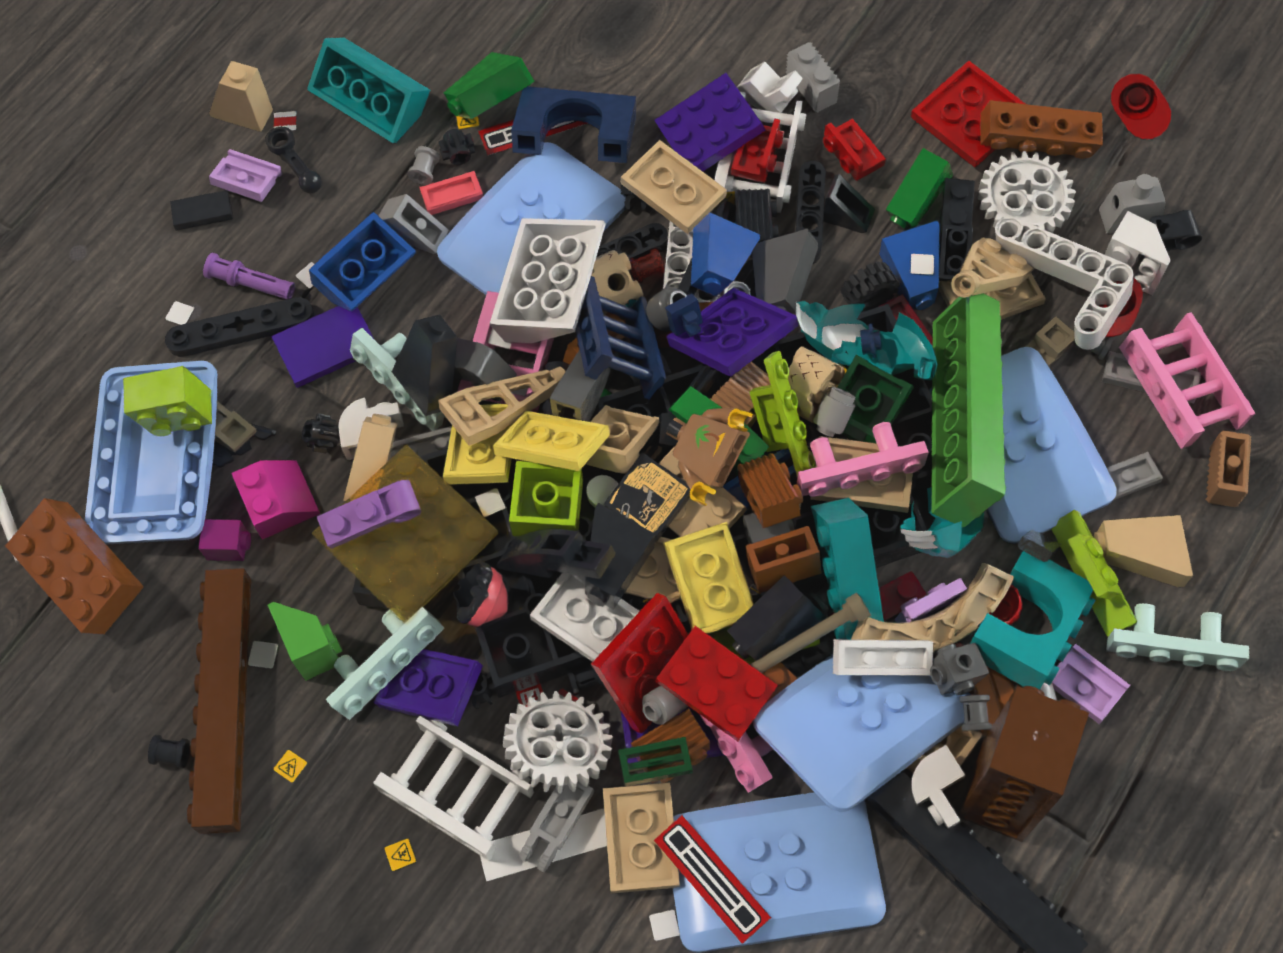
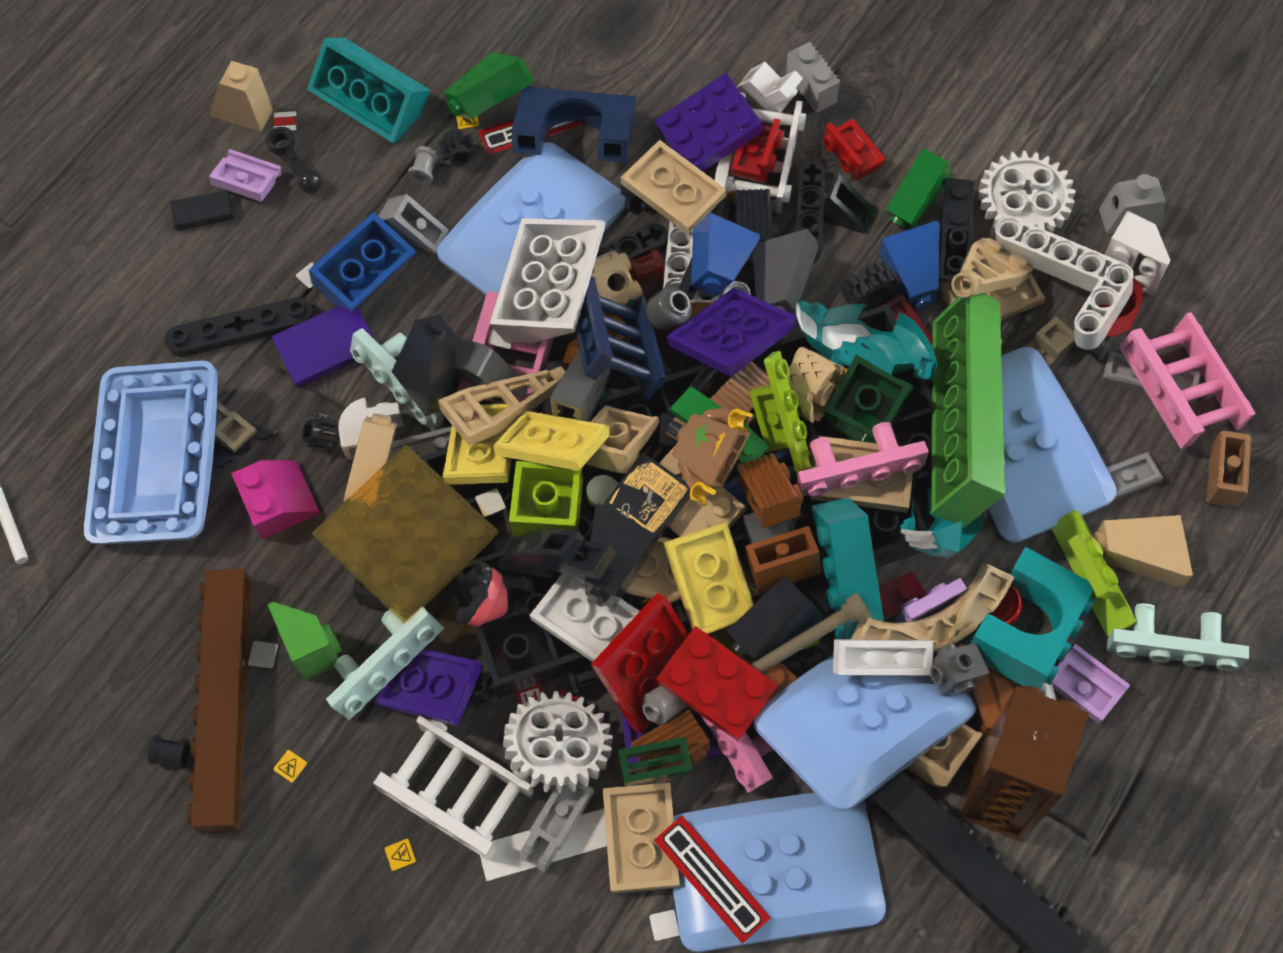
(74, 566): dark orange brick -> none
(167, 401): lime brick -> none
(179, 313): white sticker -> none
(224, 540): magenta brick -> none
(236, 274): medium lavender pin -> none
(369, 512): medium lavender plate -> none
(451, 193): coral tile -> none
(685, 316): dark blue tile -> none
(834, 412): light grey brick -> none
(870, 341): dark blue plate -> none
(922, 264): white sticker -> none
(932, 777): white brick -> none
(955, 111): red plate -> none
(975, 712): dark grey bush -> none
(1039, 545): clear smoke tile -> none
(1041, 129): dark orange brick -> none
(1141, 106): red piece -> none
(1178, 230): black piece -> none

